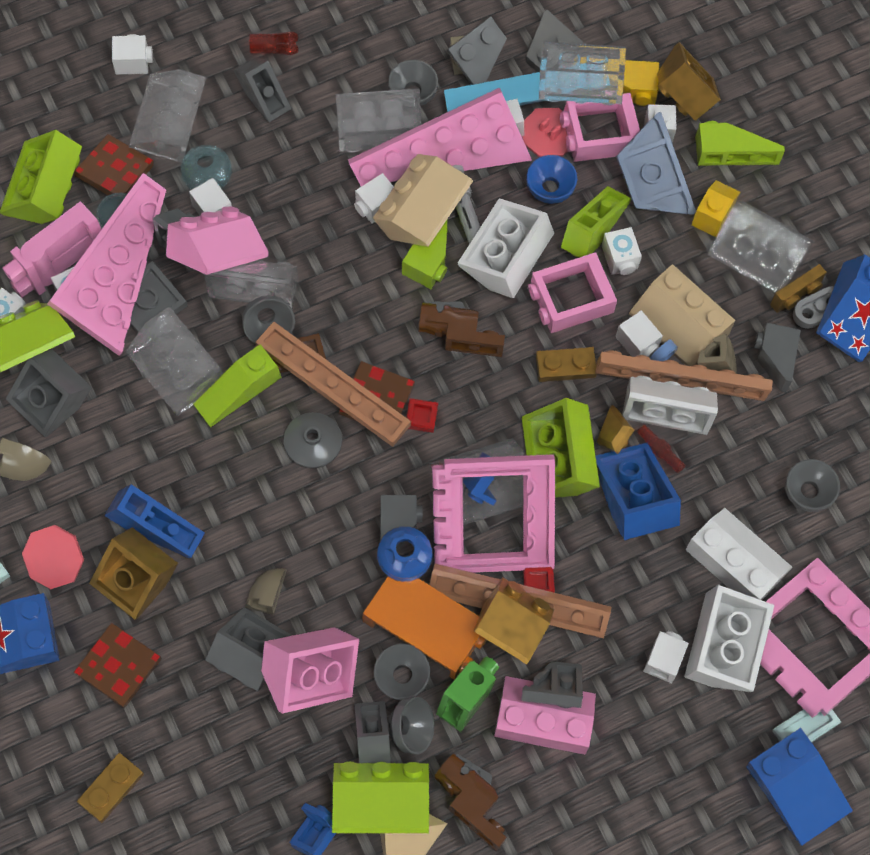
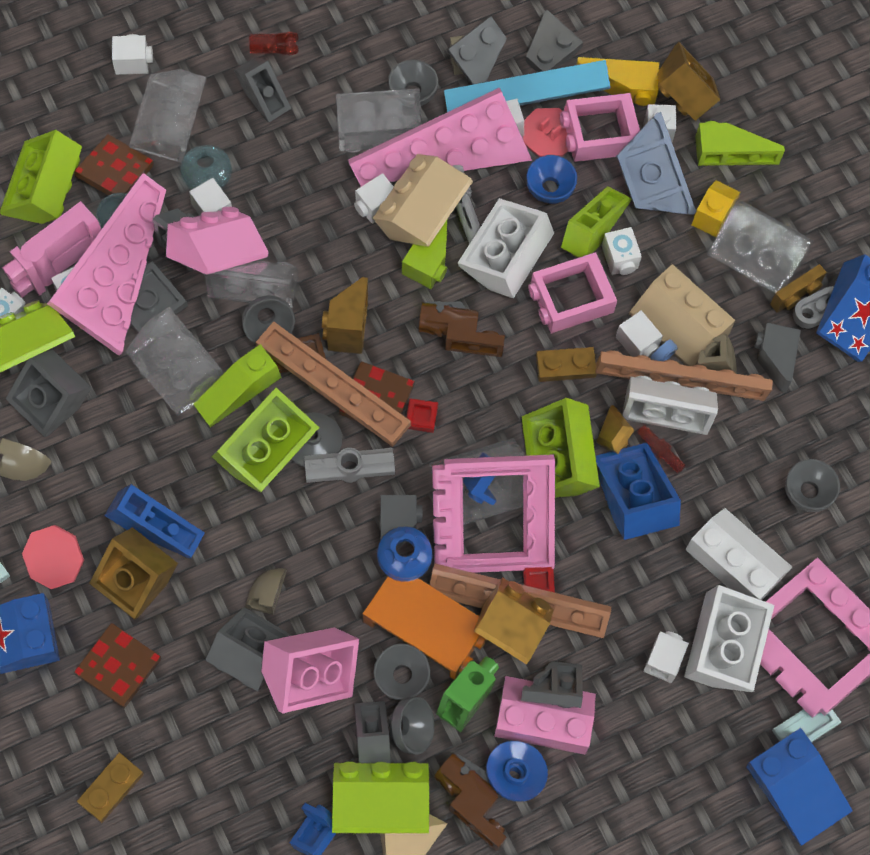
(265, 441): none -> lime slope
(346, 319): none -> pearl gold slope
(369, 464): none -> light grey piece
(523, 760): none -> blue dish
(582, 73): clear slope -> none

